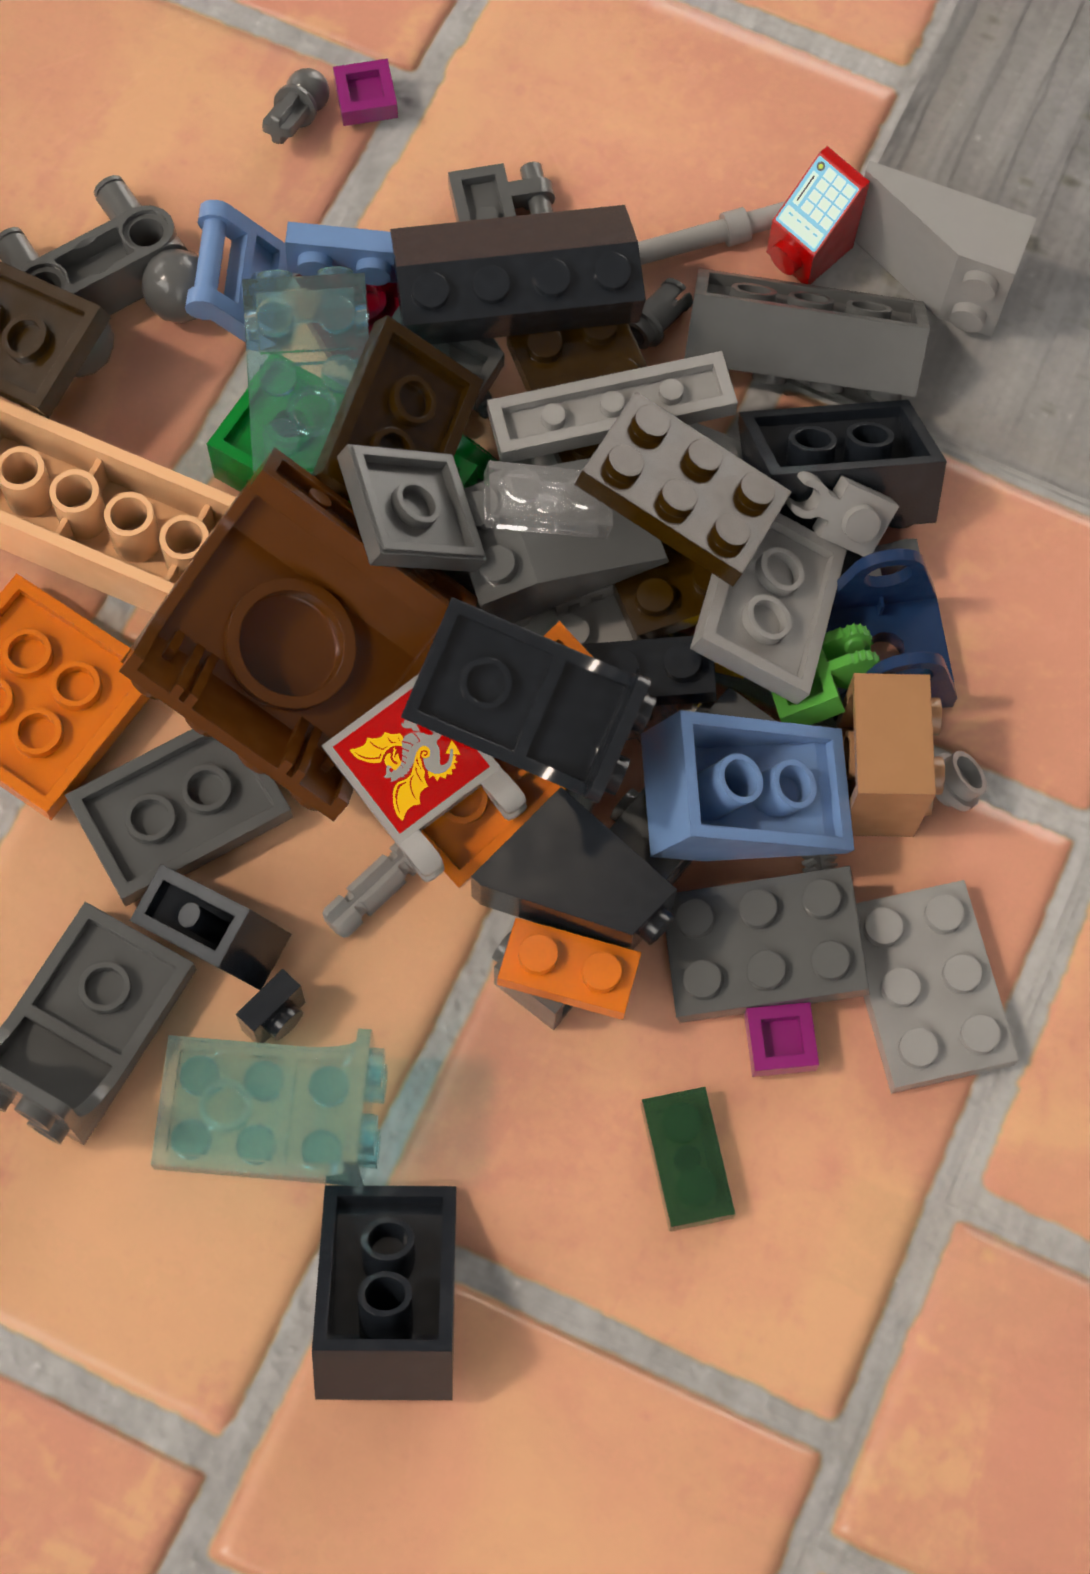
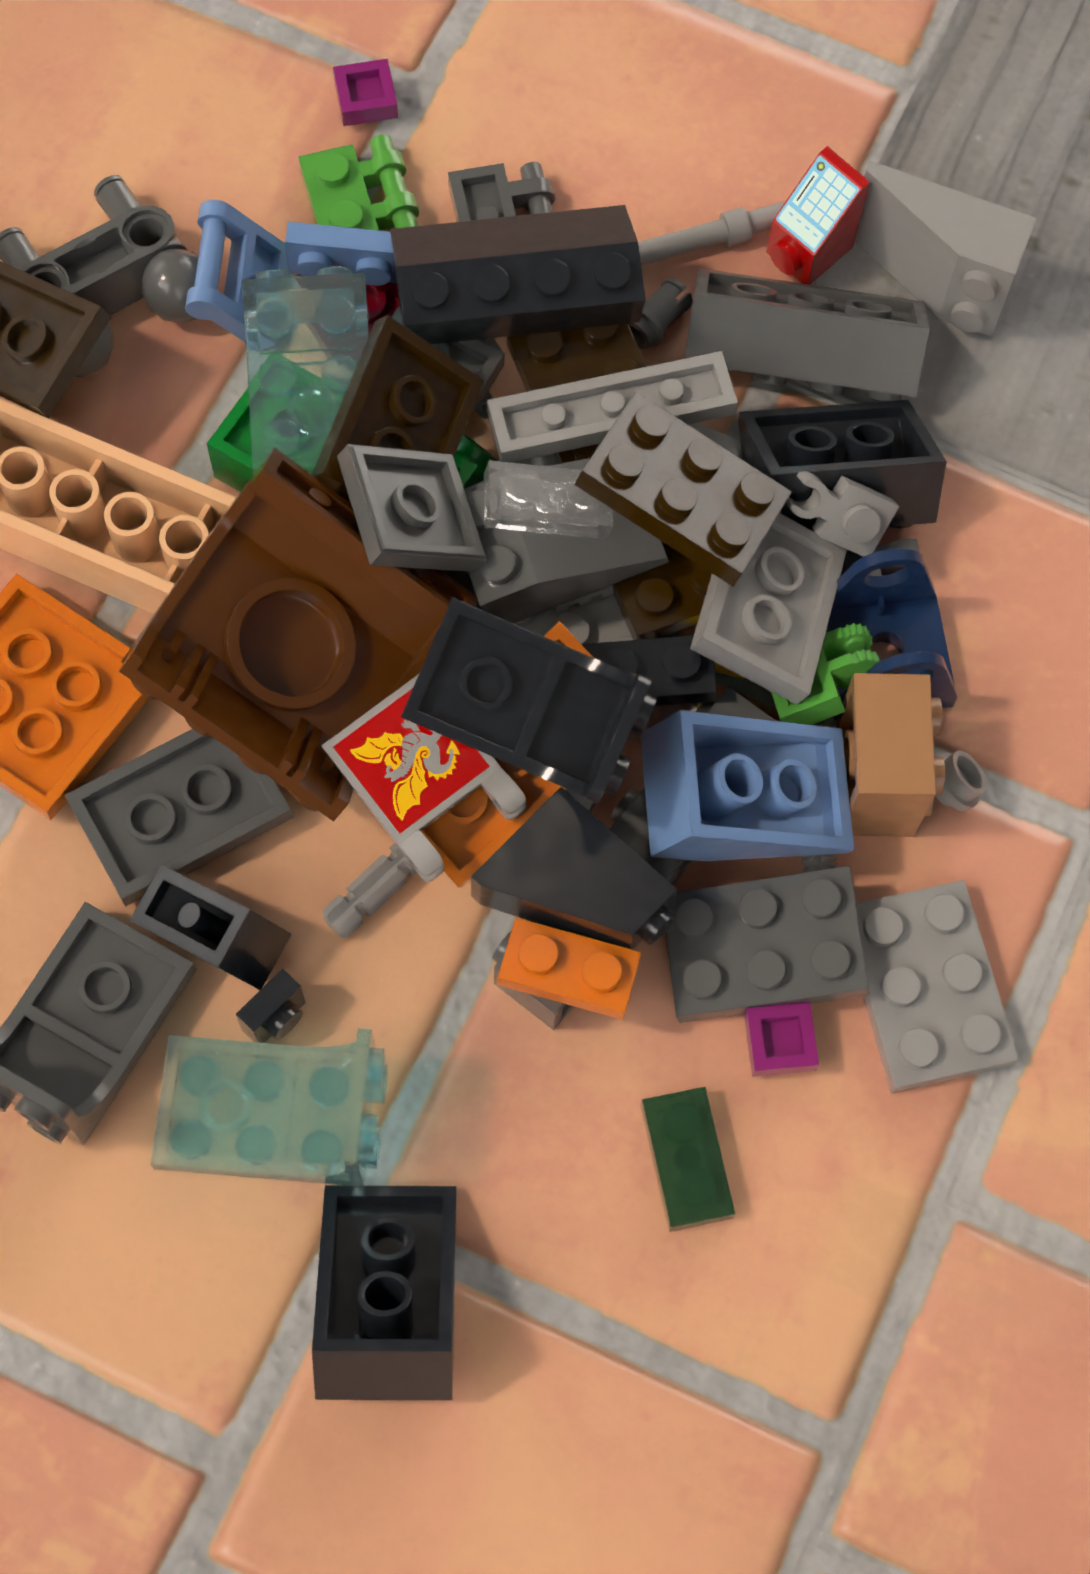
(296, 104): dark grey axle -> none
(339, 187): none -> bright green plate

